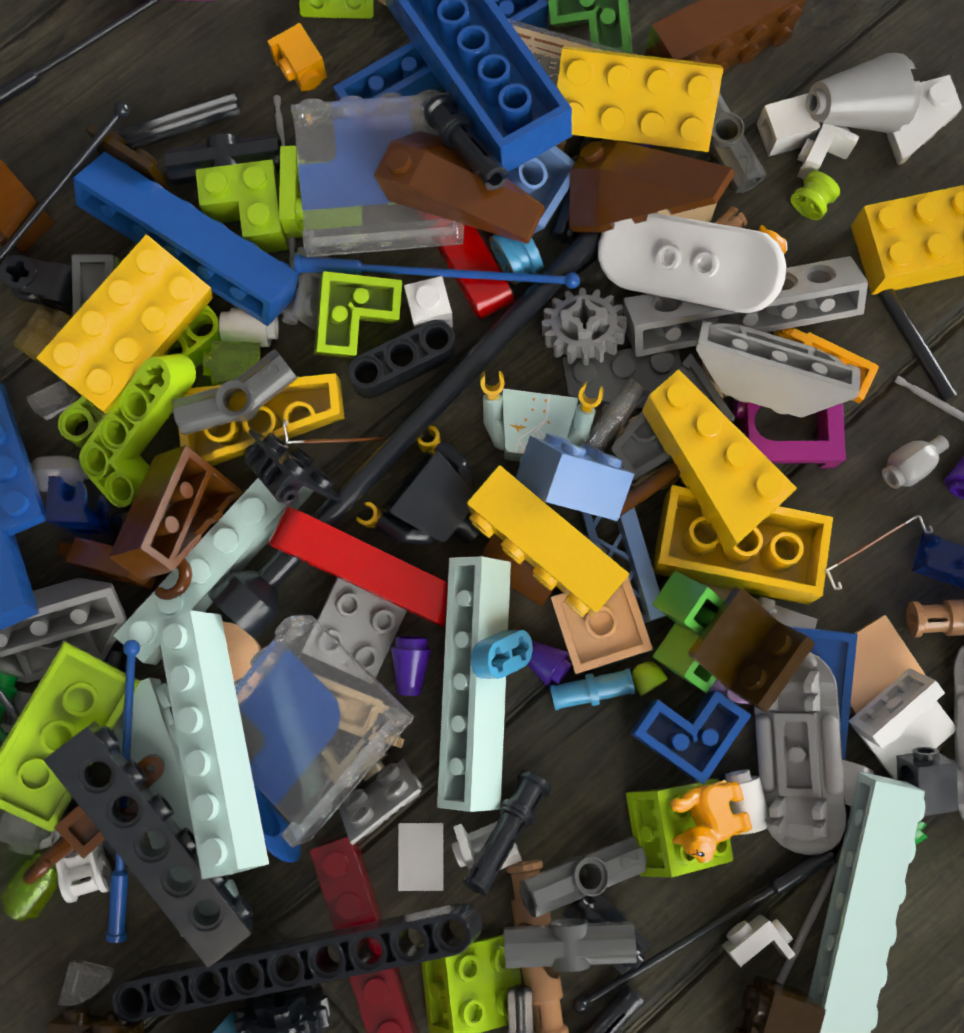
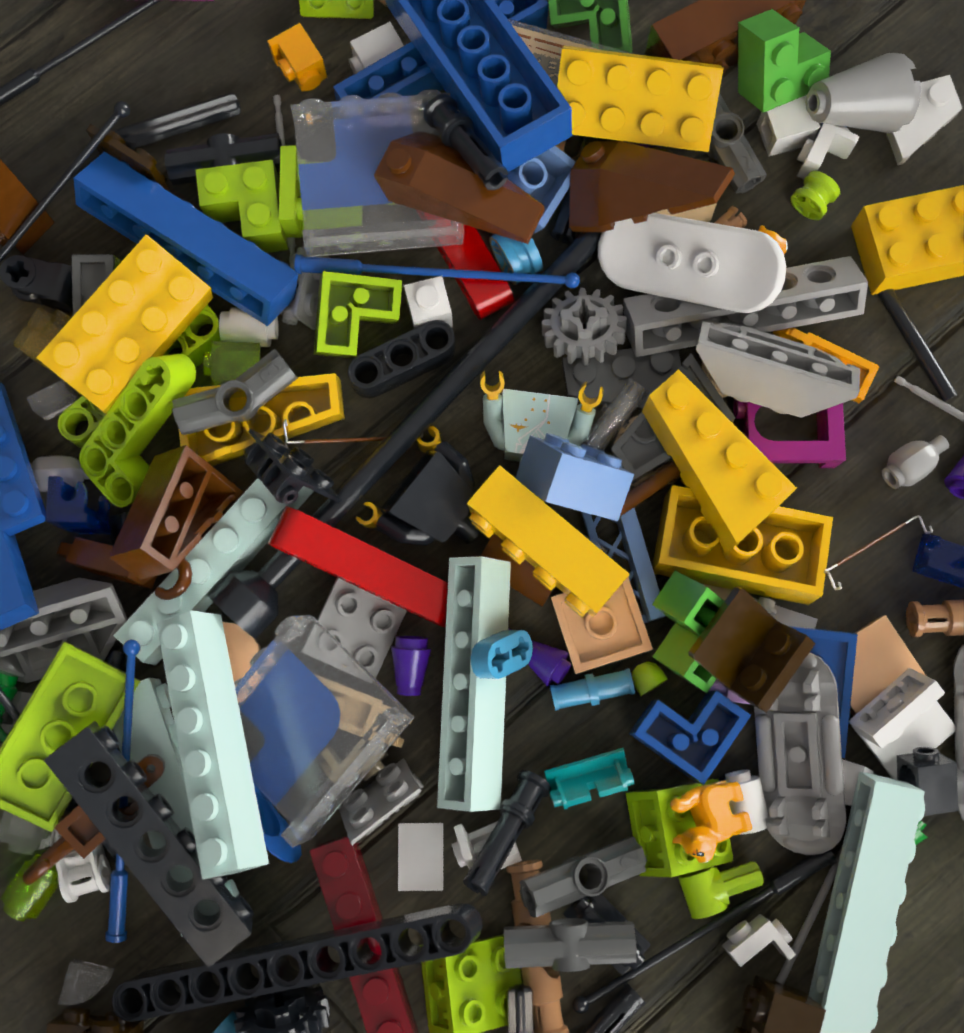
(373, 46): none -> white brick
(573, 781): none -> teal hinge
(709, 890): none -> lime axle
(777, 61): none -> bright green brick

